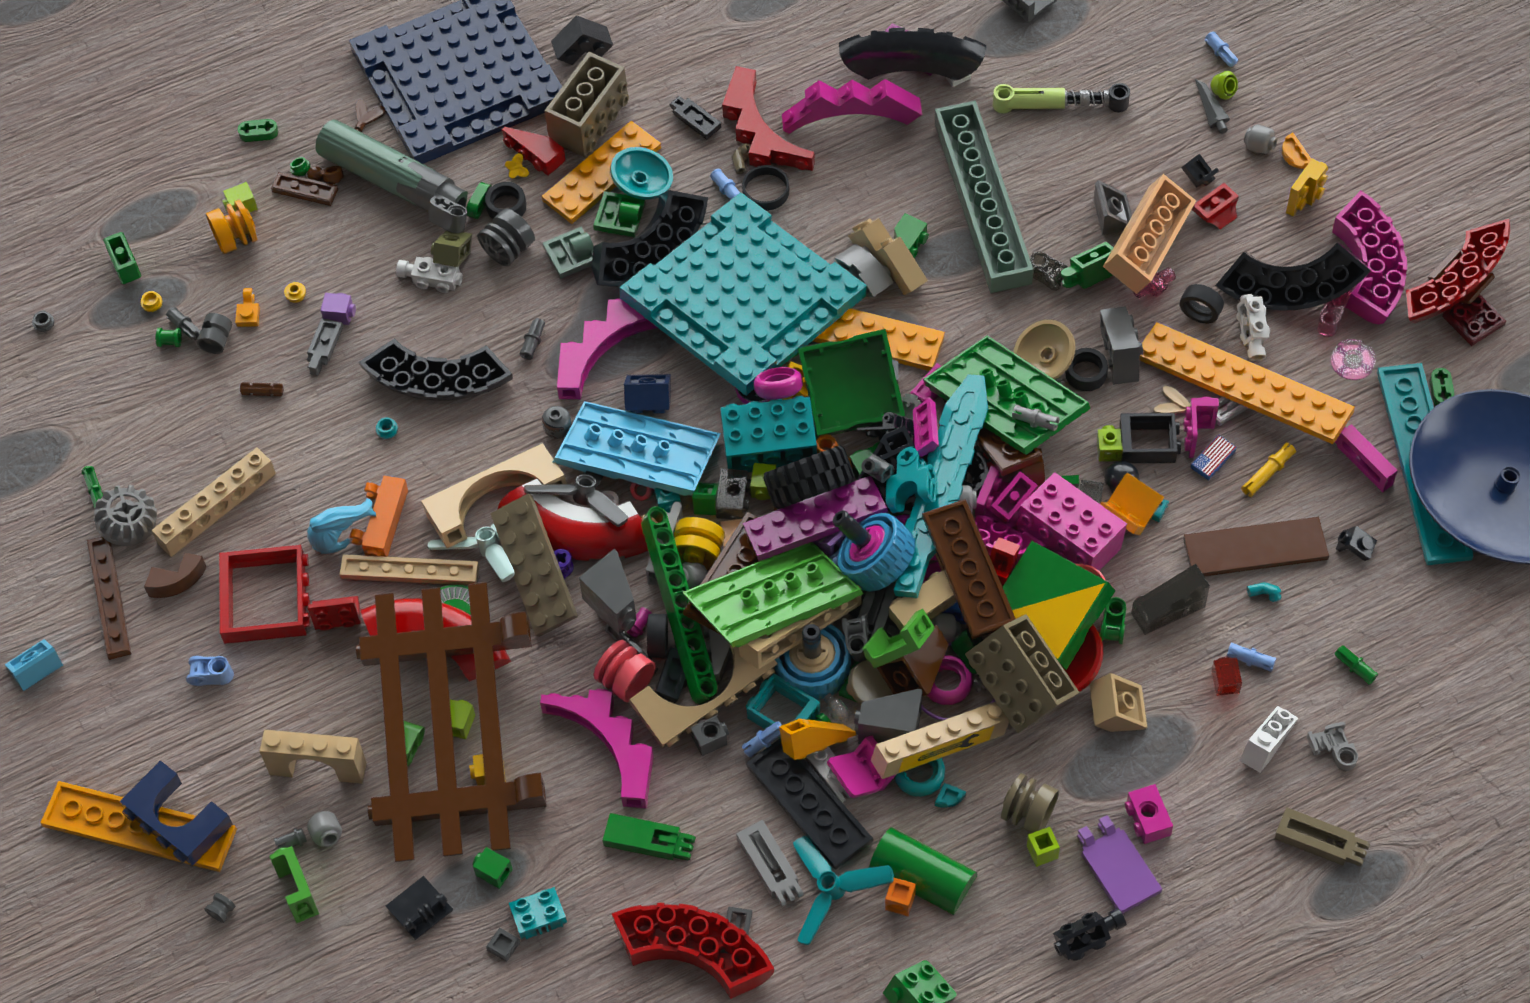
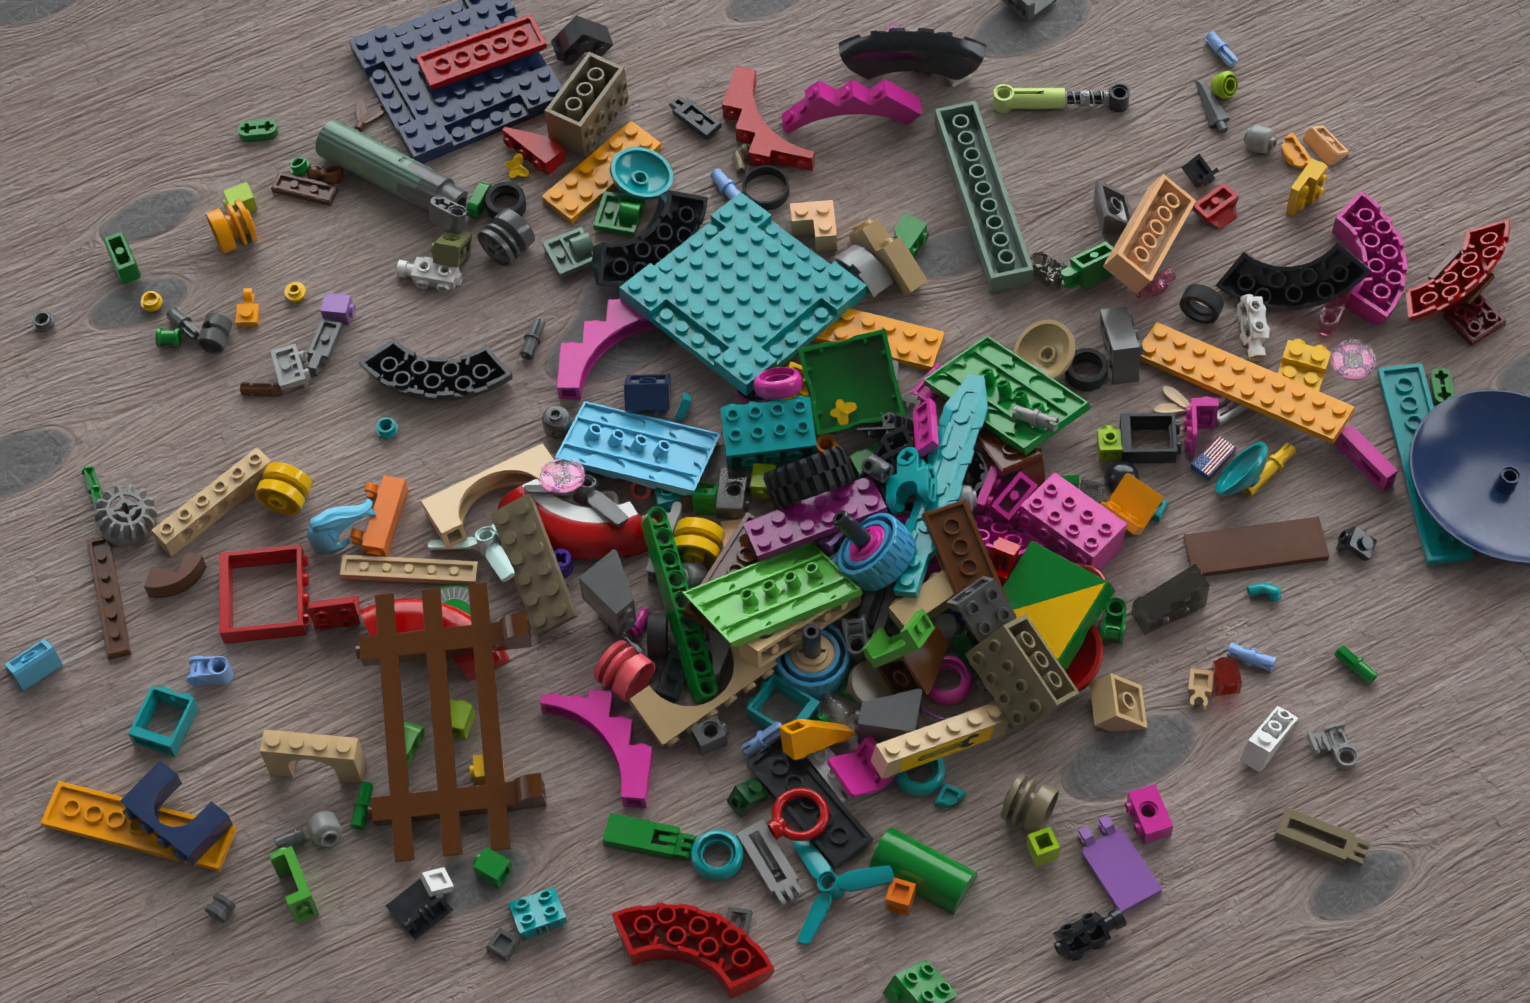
(155, 741): none -> teal window
(283, 488): none -> yellow wheel
(290, 367): none -> light grey bracket
(361, 804): none -> green axle
(437, 882): none -> white tile
(481, 51): none -> red plate
(562, 476): none -> clear tile
(683, 406): none -> teal tile
(710, 838): none -> teal wheel
(747, 795): none -> dark green bracket
(778, 826): none -> red piece
(815, 219): none -> light nougat brick
(842, 411): none -> yellow piece
(983, 607): none -> dark grey bracket
(1200, 686): none -> tan plate
(1243, 470): none -> teal dish
(1304, 363): none -> yellow plate
(1325, 145): none -> light nougat slope

